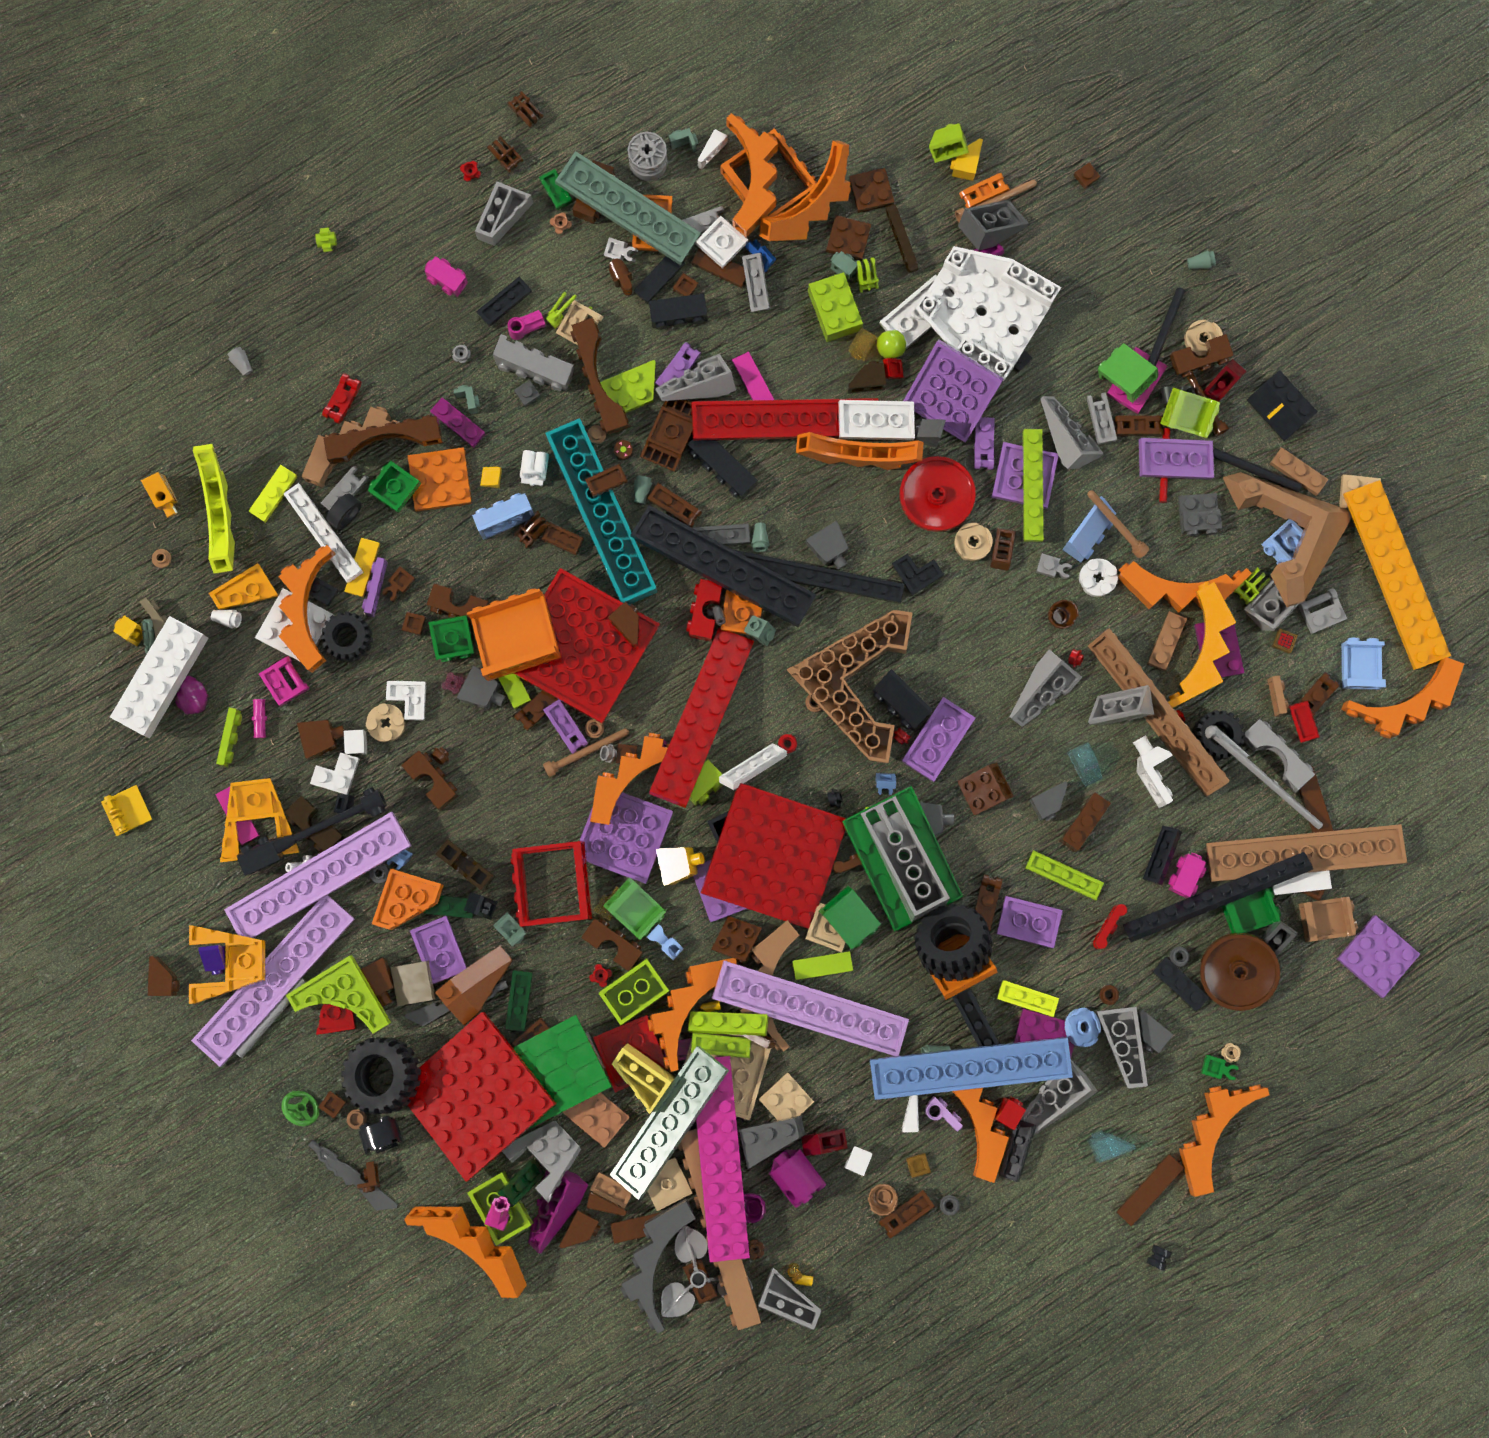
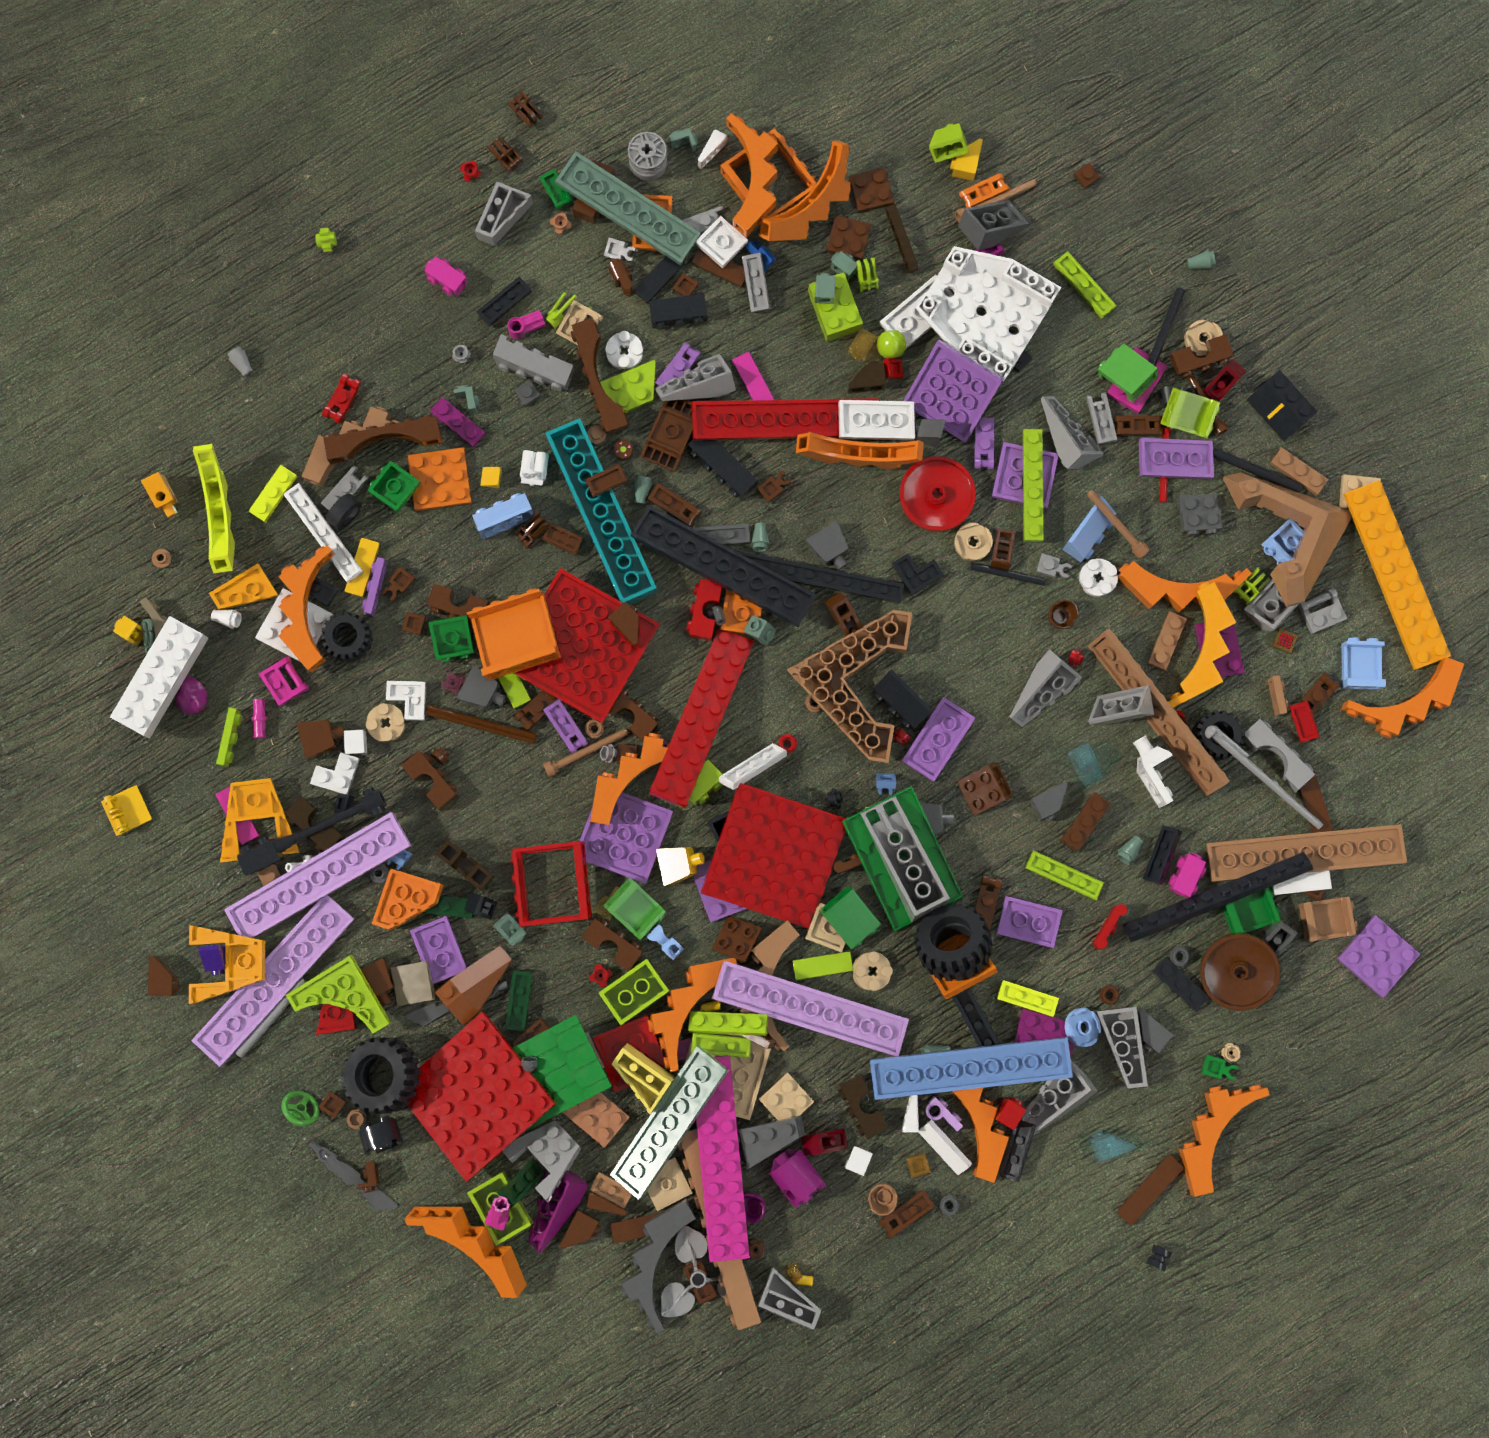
(269, 874): none -> medium nougat plate
(481, 724): none -> reddish brown axle
(529, 1063): none -> dark grey hinge
(613, 349): none -> white plate
(643, 722): none -> reddish brown arch
(772, 488): none -> reddish brown plate
(825, 289): none -> sand green brick
(843, 614): none -> reddish brown slope
(861, 971): none -> tan plate
(869, 1123): none -> dark brown arch
(944, 1147): none -> white tile
(1008, 574): none -> black bar
(1084, 285): none -> lime tile
(1129, 851): none -> sand green cone

